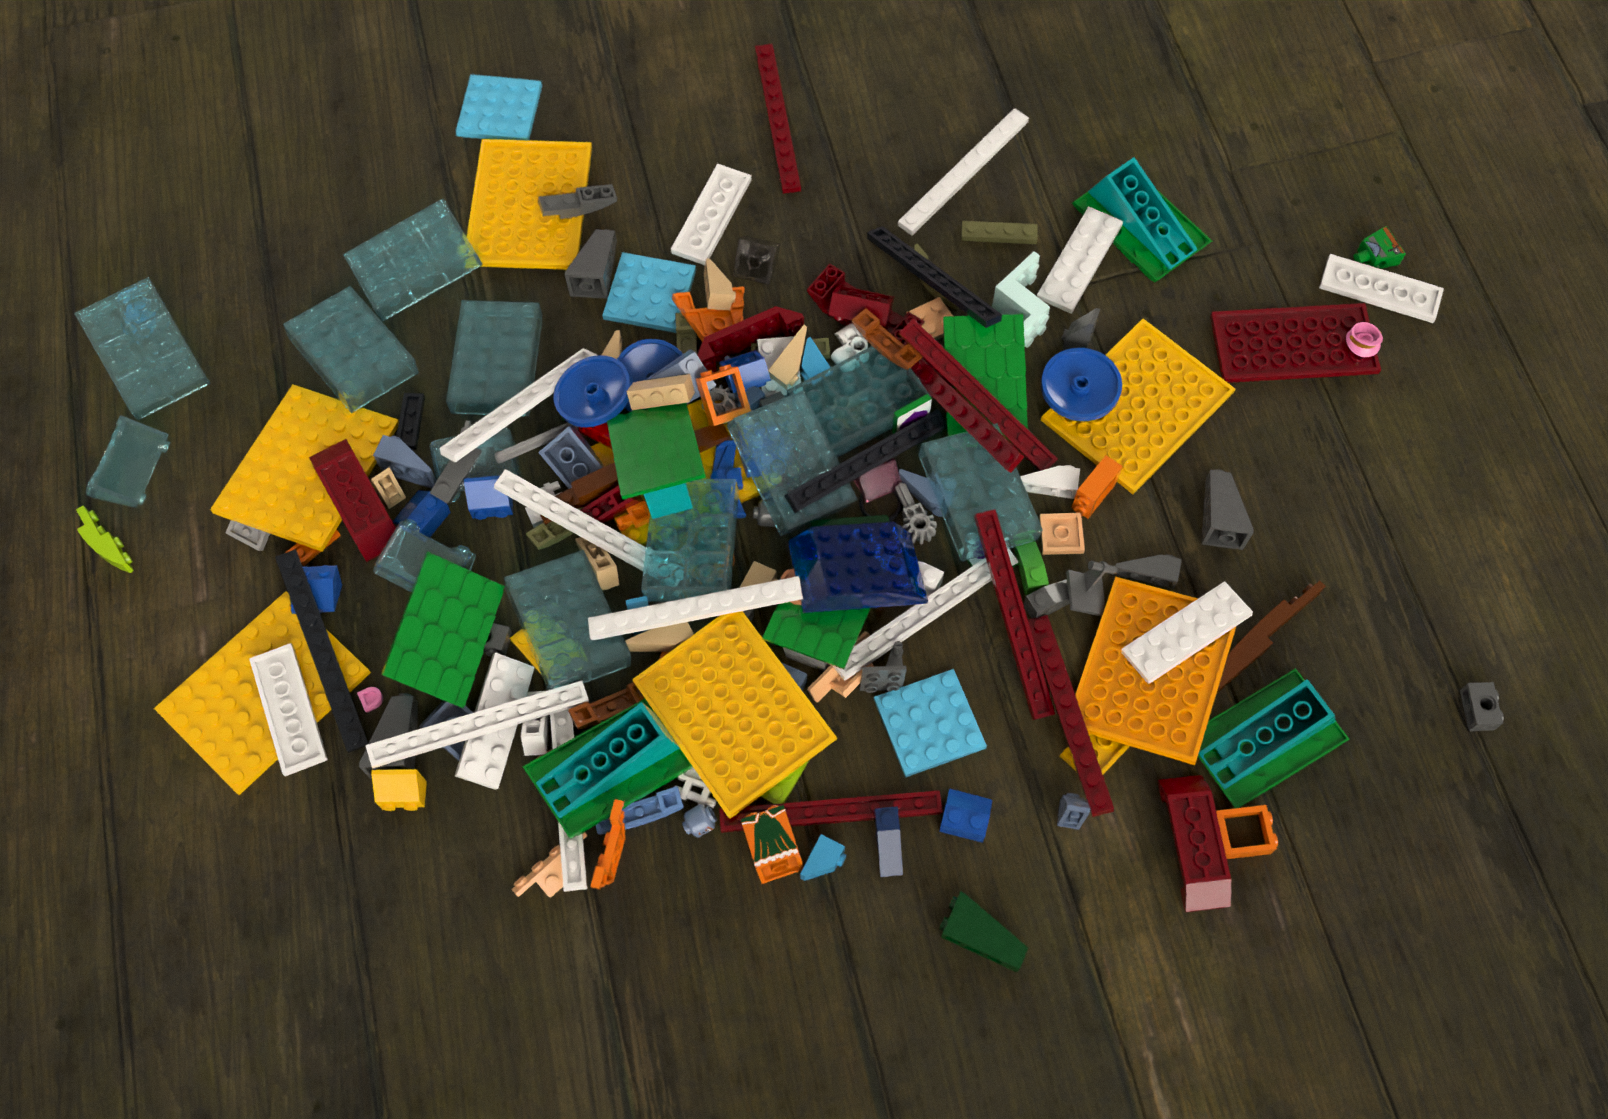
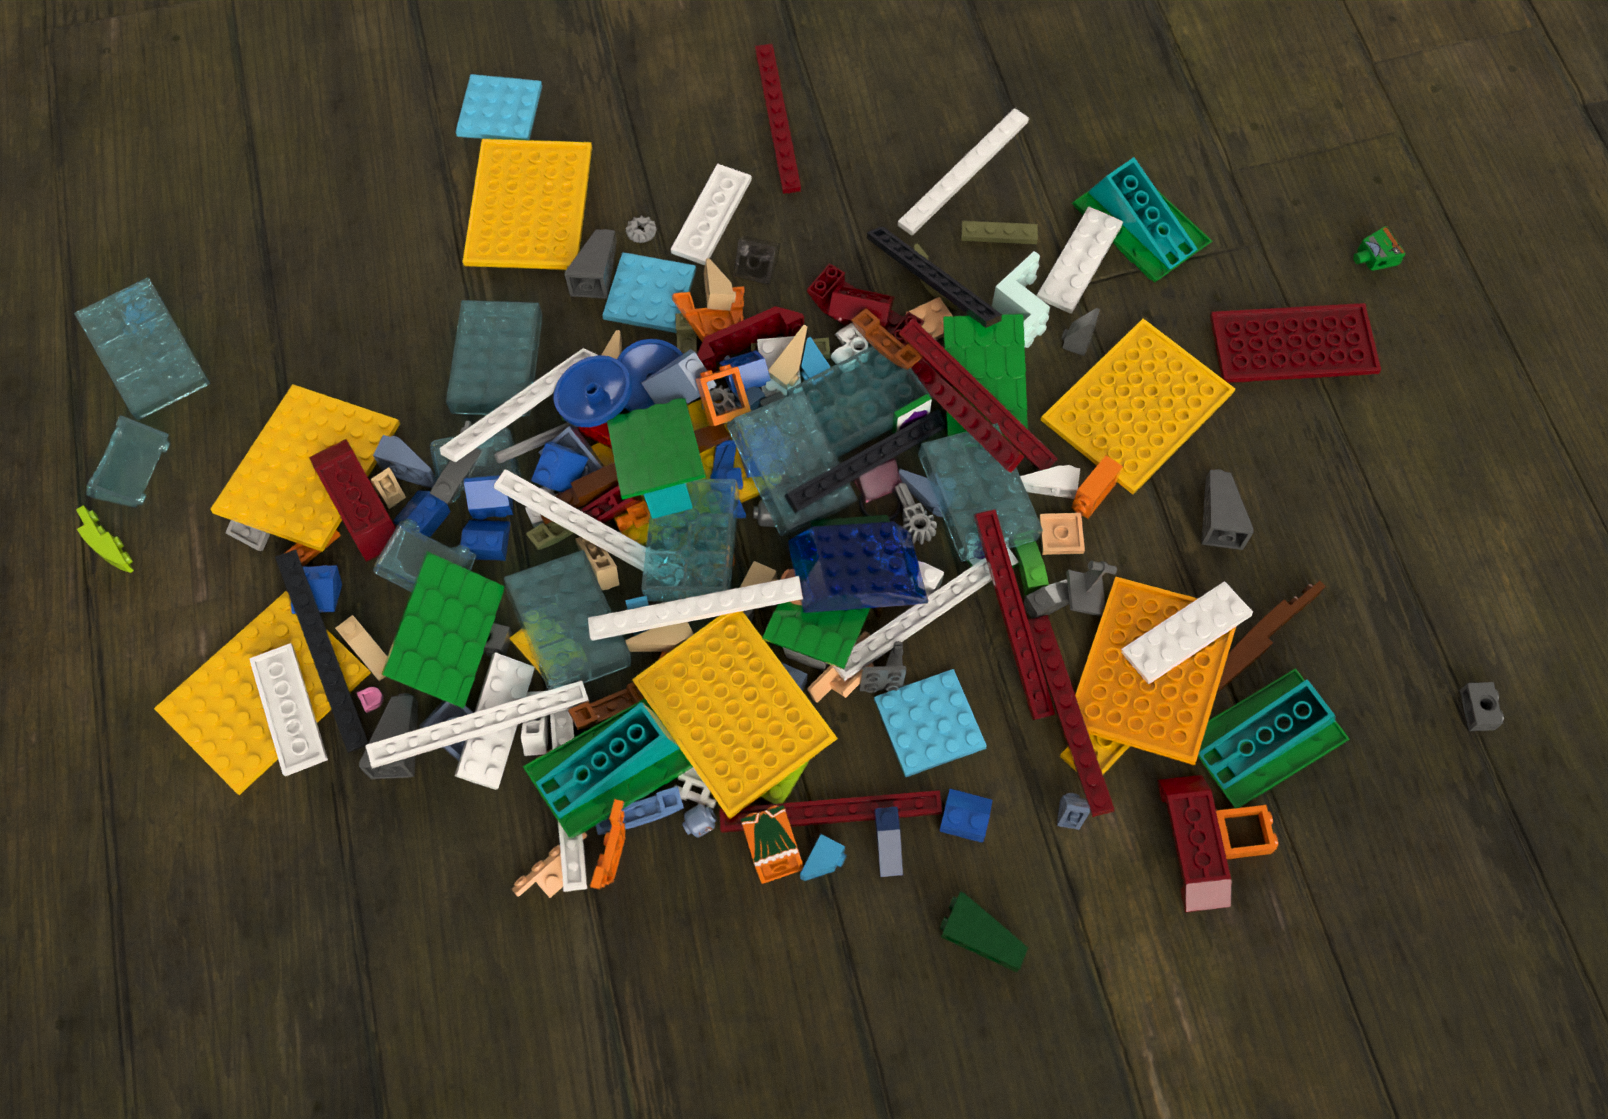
(351, 349): clear light blue brick -> none
(363, 645): none -> tan slope
(399, 789): yellow slope -> none
(411, 419): black plate -> none
(412, 259): clear light blue brick -> none
(486, 539): none -> blue slope
(559, 467): none -> blue slope
(579, 203): dark grey slope -> none
(636, 234): none -> light grey gear
(660, 392): tan brick -> none
(1081, 384): blue dish -> none
(1153, 570): dark grey slope -> none
(1364, 339): bright pink piece -> none
(1381, 288): white plate -> none

